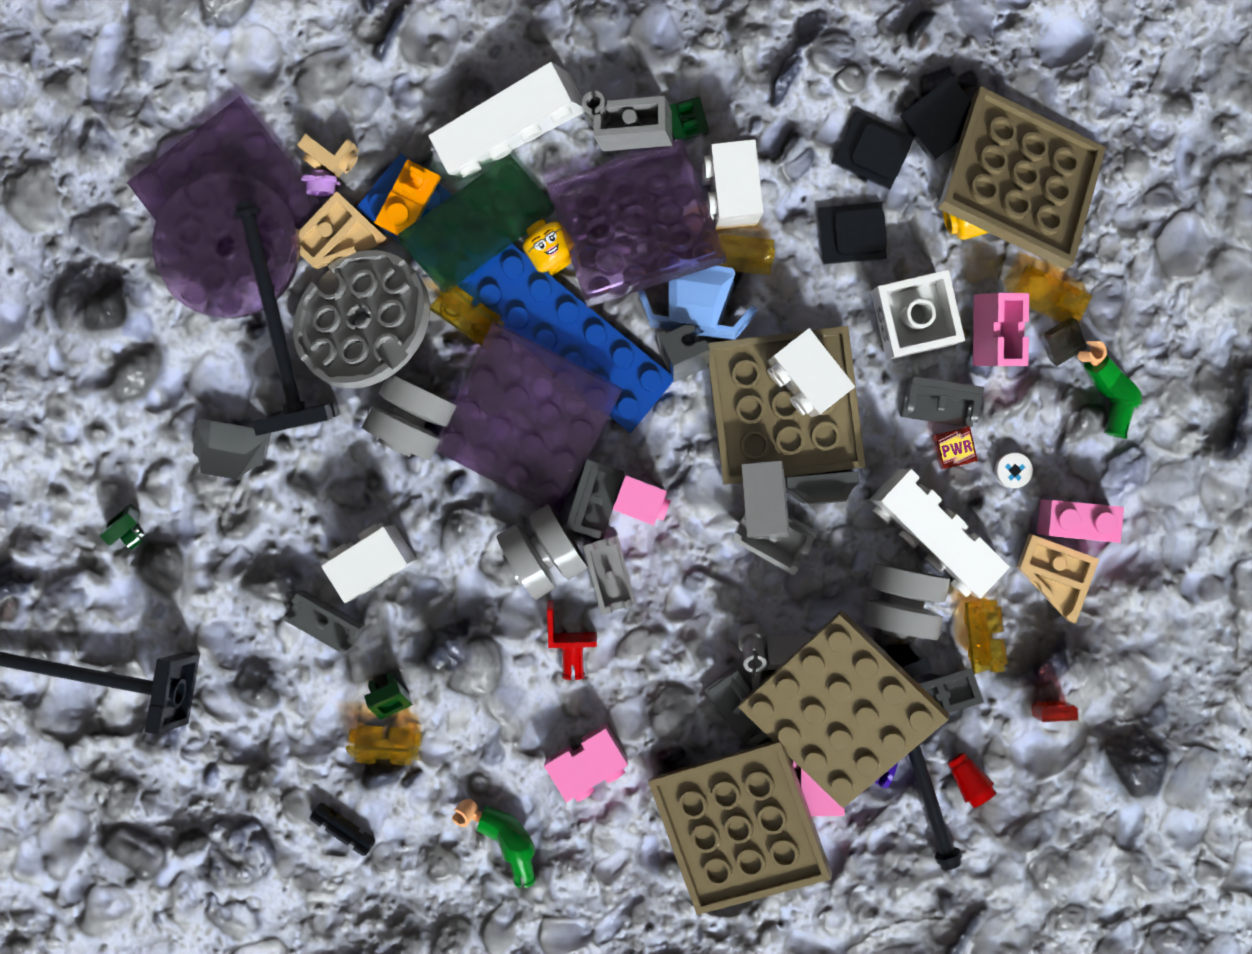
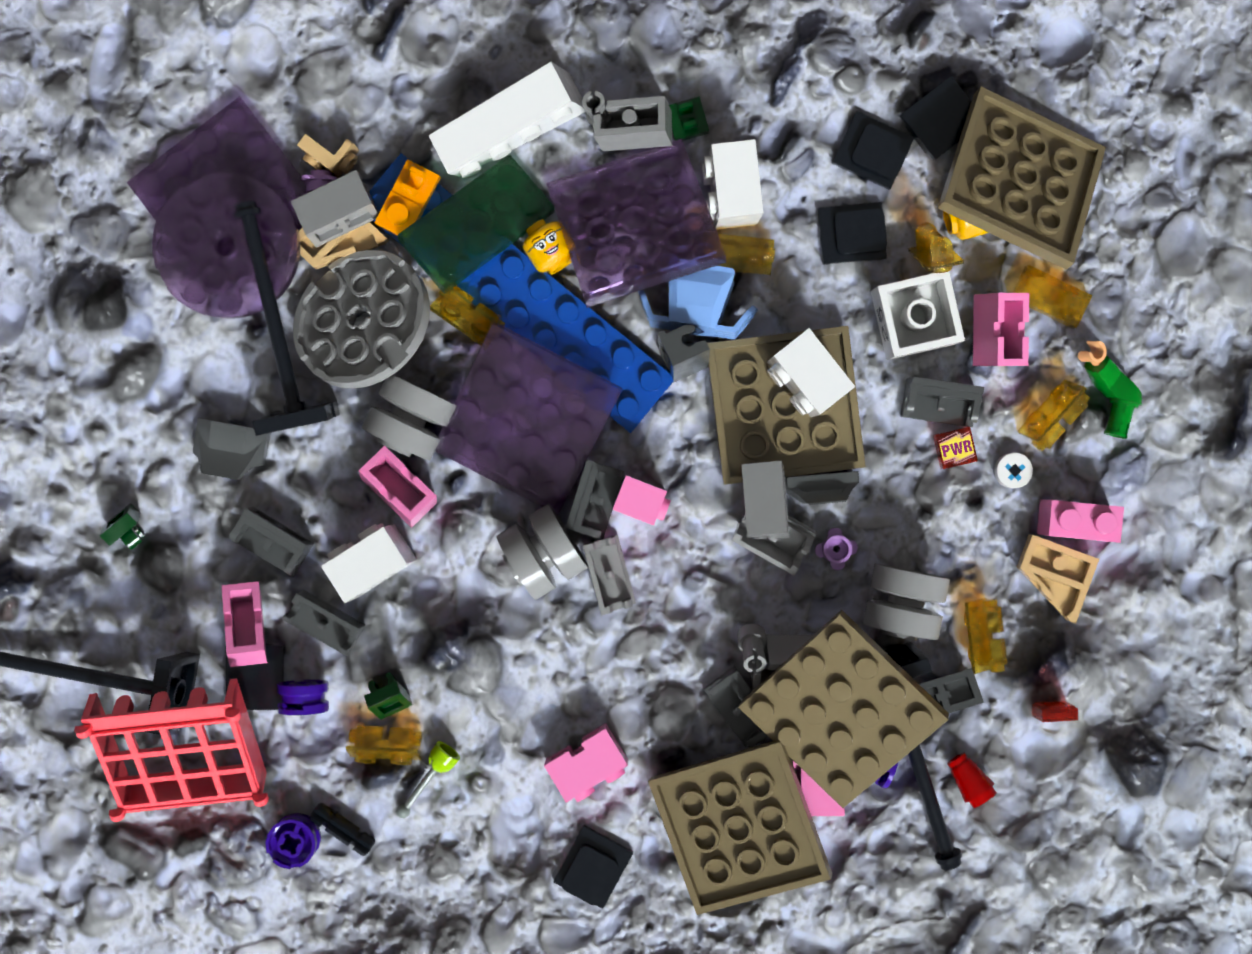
(180, 786): none -> coral window
(244, 624): none -> bright pink brick
(260, 681): none -> black piece
(271, 540): none -> dark grey hinge
(293, 841): none -> dark purple wheel
(303, 697): none -> dark purple wheel
(335, 208): none -> light grey hinge
(397, 486): none -> bright pink brick
(441, 759): none -> hinge
(508, 832): green arm -> none
(571, 645): red bracket -> none
(593, 867): none -> black piece
(836, 559): none -> lavender plate
(934, 250): none -> clear yellow hinge
(938, 534): white wedge -> none
(1064, 341): clear smoke tile -> none
(1064, 402): none -> clear yellow hinge

